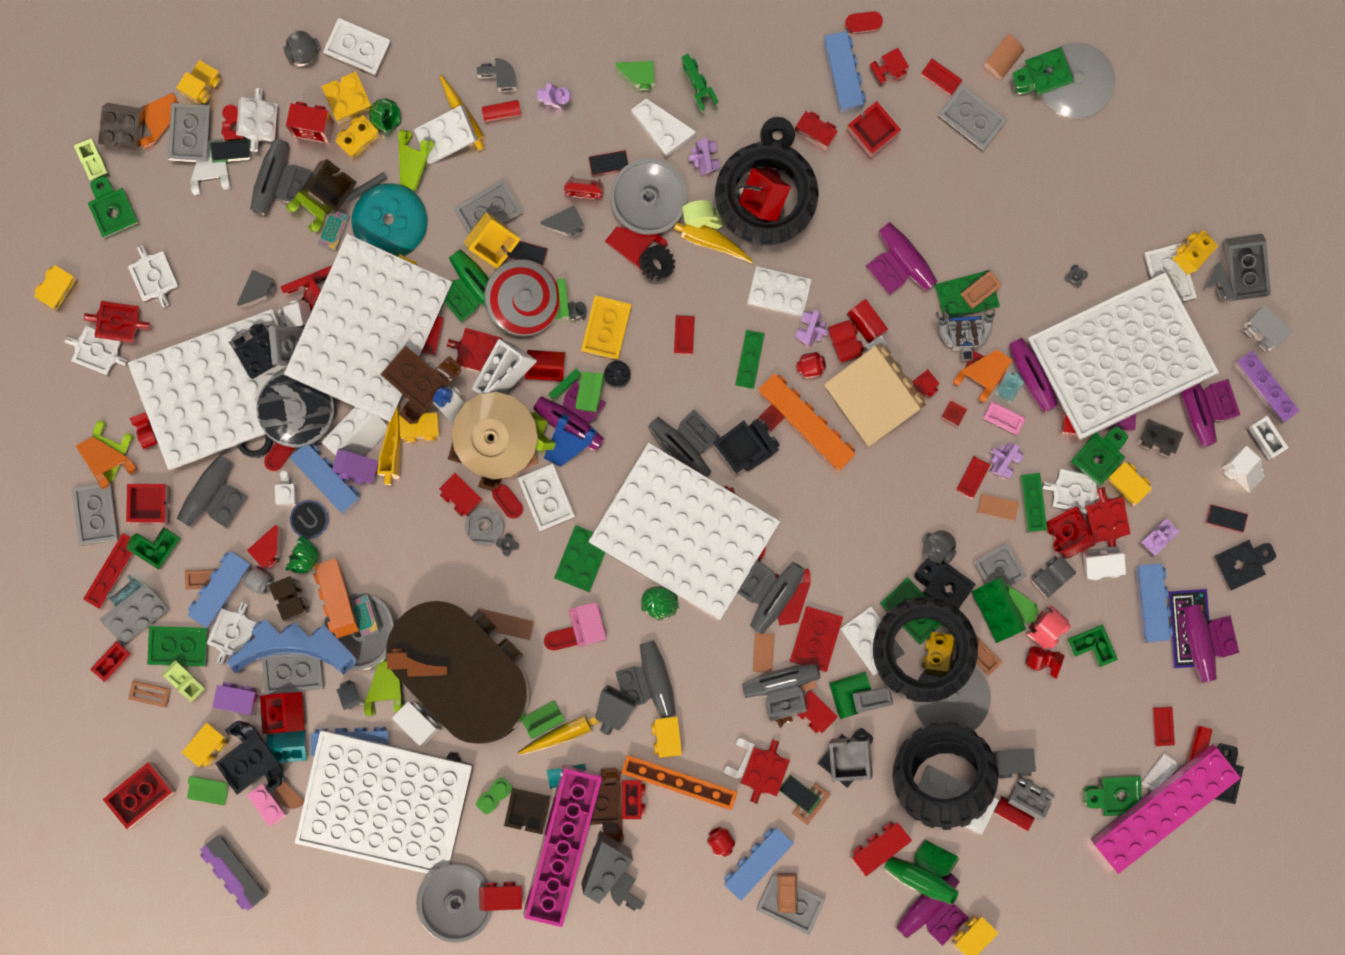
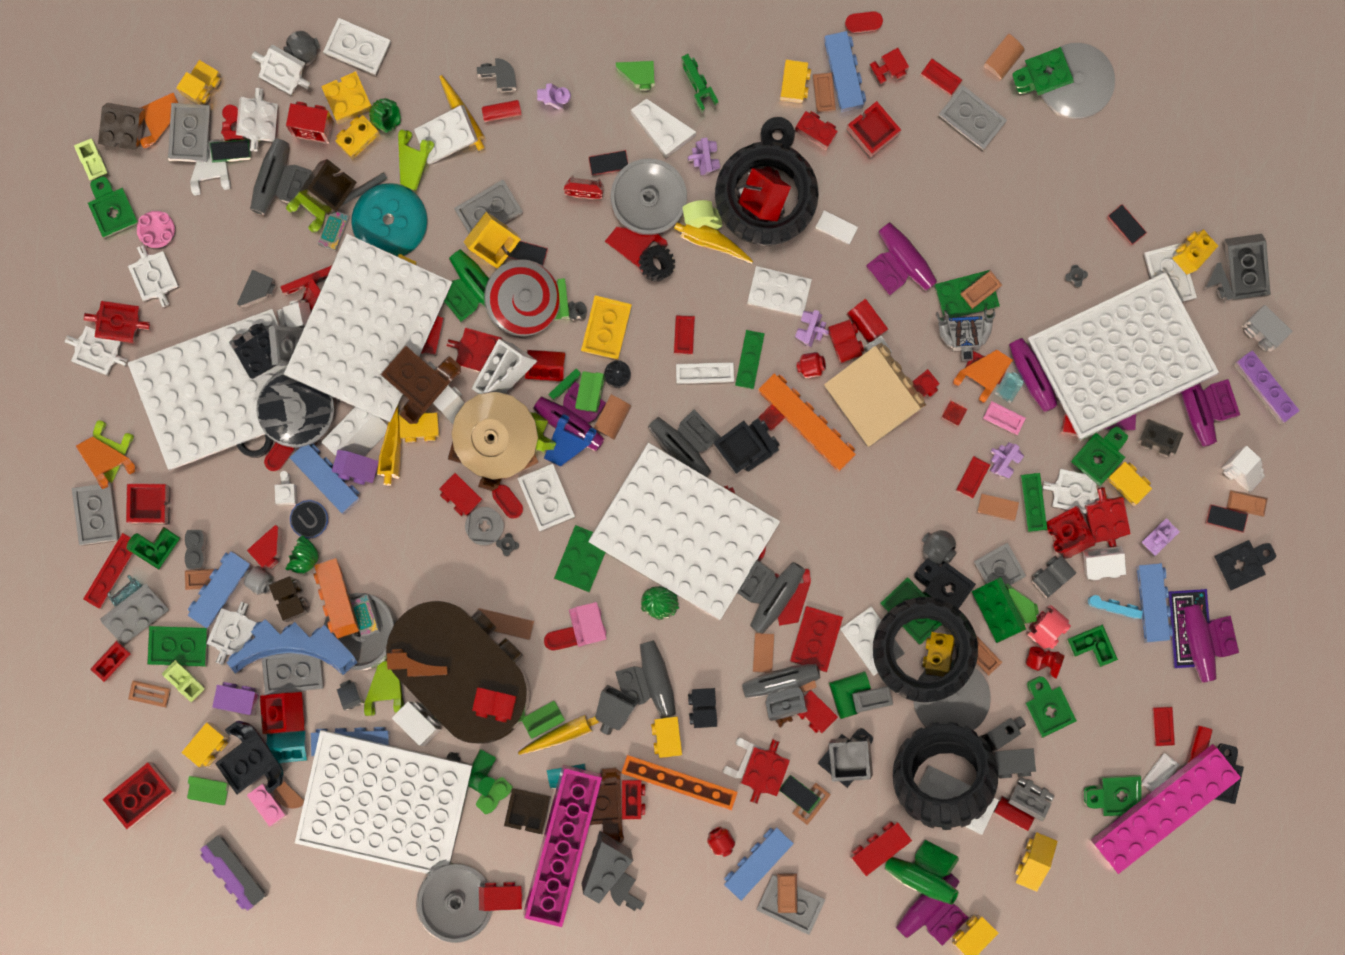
(54, 287): yellow brick -> none
(144, 430): red leg -> none
(155, 229): none -> bright pink dish
(195, 555): none -> dark grey brick
(211, 495): dark grey plate -> none
(281, 69): none -> white plate
(442, 396): blue piece -> none
(479, 776): none -> green brick
(494, 703): none -> red brick
(565, 222): dark grey slope -> none
(612, 417): none -> nougat brick
(704, 373): none -> white plate
(704, 708): none -> black piece
(794, 81): none -> yellow brick
(824, 92): none -> nougat tile
(836, 227): none -> white tile
(997, 736): none -> dark grey torso
(1036, 861): none -> yellow brick
(1044, 698): none -> green plate
(1114, 607): none -> medium azure plate
(1126, 224): none -> black tile
(1247, 503): none -> nougat tile
(1267, 437): white brick -> none

